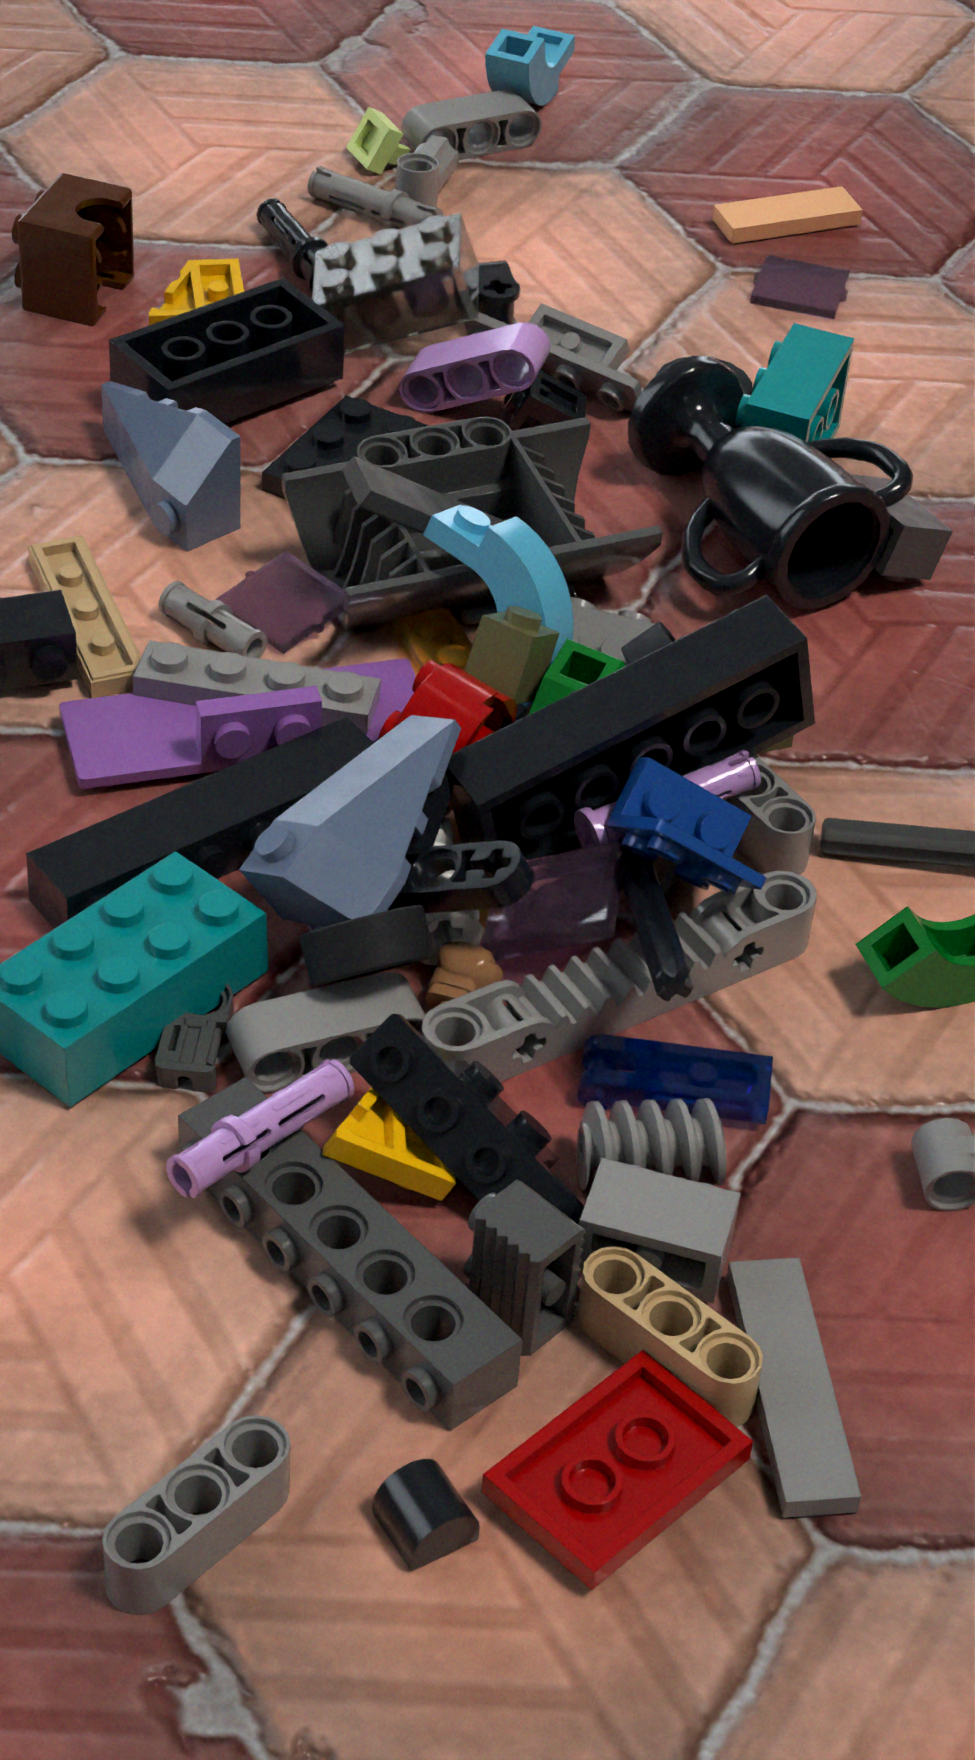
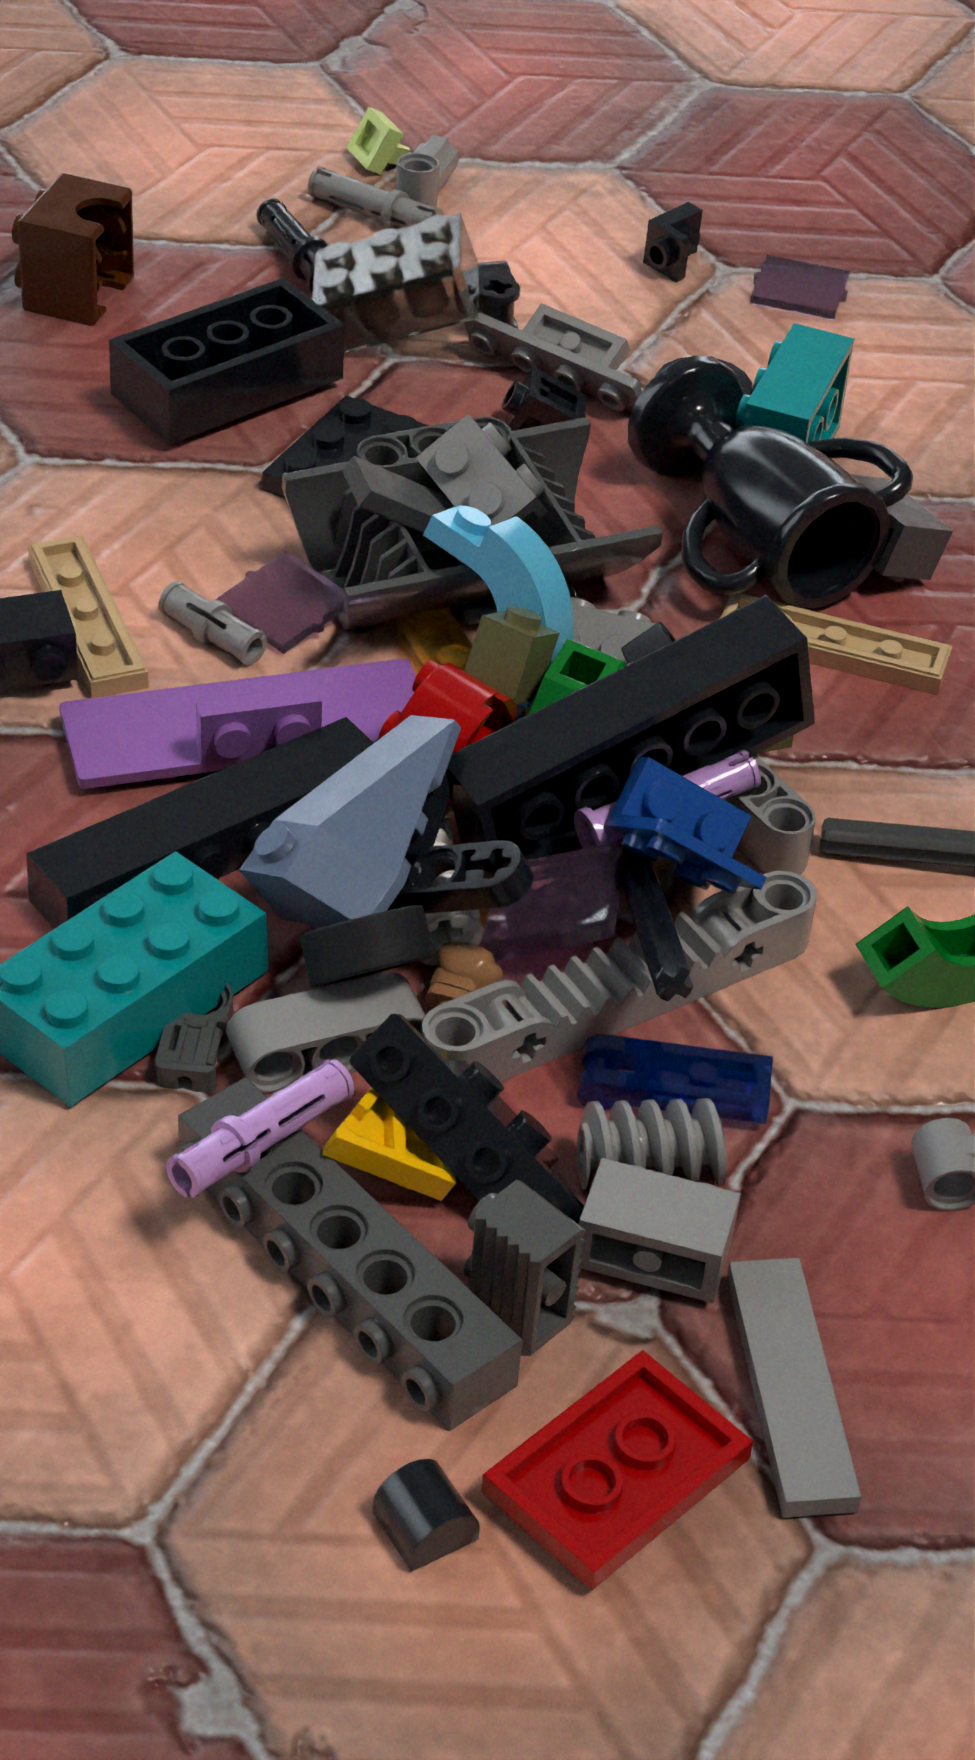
(177, 462): sand blue wedge -> none
(187, 1545): light grey beam -> none
(196, 674): light grey plate -> none
(199, 285): yellow wing -> none
(474, 473): none -> light grey bracket
(475, 123): light grey beam -> none
(475, 367): lavender beam -> none
(529, 62): medium azure arch -> none
(636, 1307): tan beam -> none
(672, 239): none -> black bracket
(787, 215): light nougat tile -> none
(865, 648): none -> tan tile

